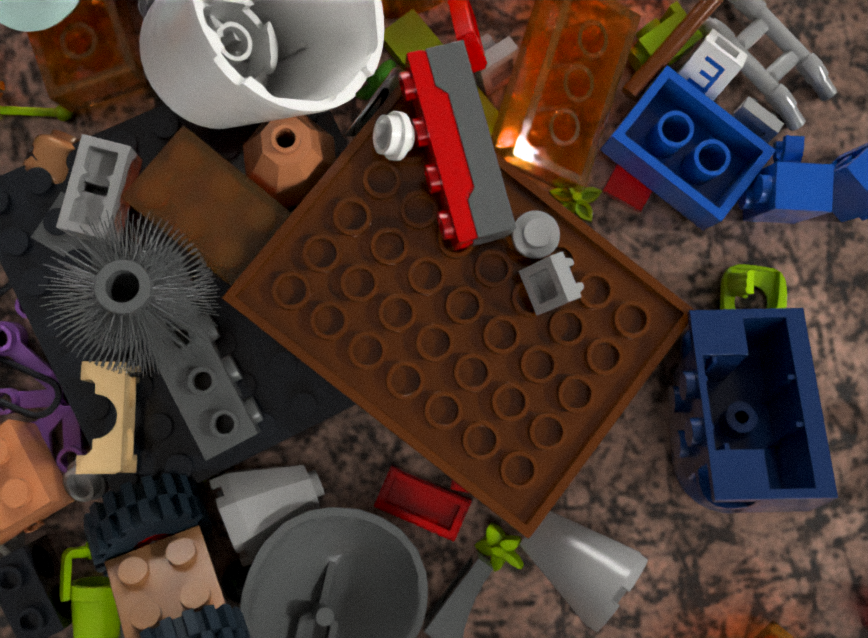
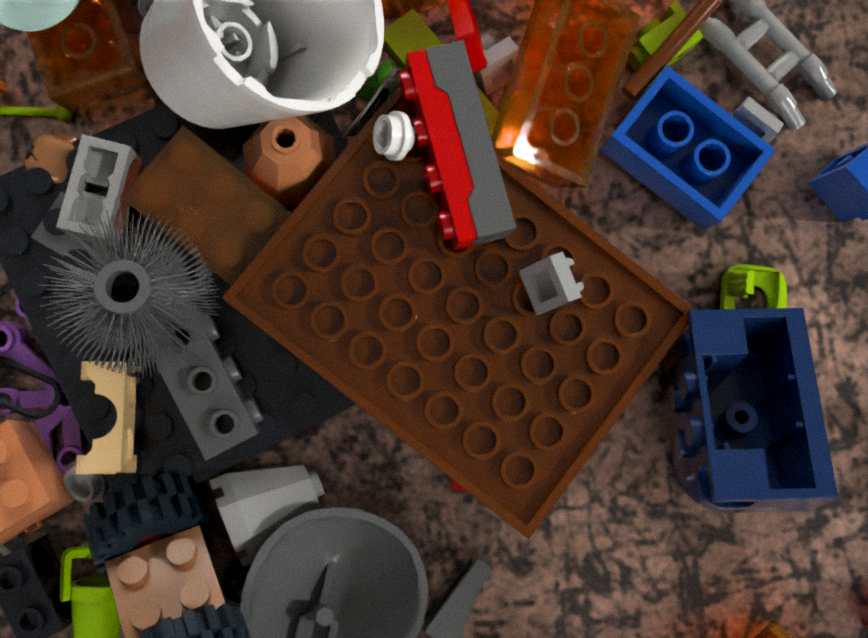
(422, 502): red tile -> none
(500, 547): lime plant -> none
(535, 234): light grey plate -> none
(577, 200): lime plant -> none
(584, 567): light grey cone -> none
(626, 189): red tile -> none
(713, 64): white brick -> none
(788, 188): blue brick -> none

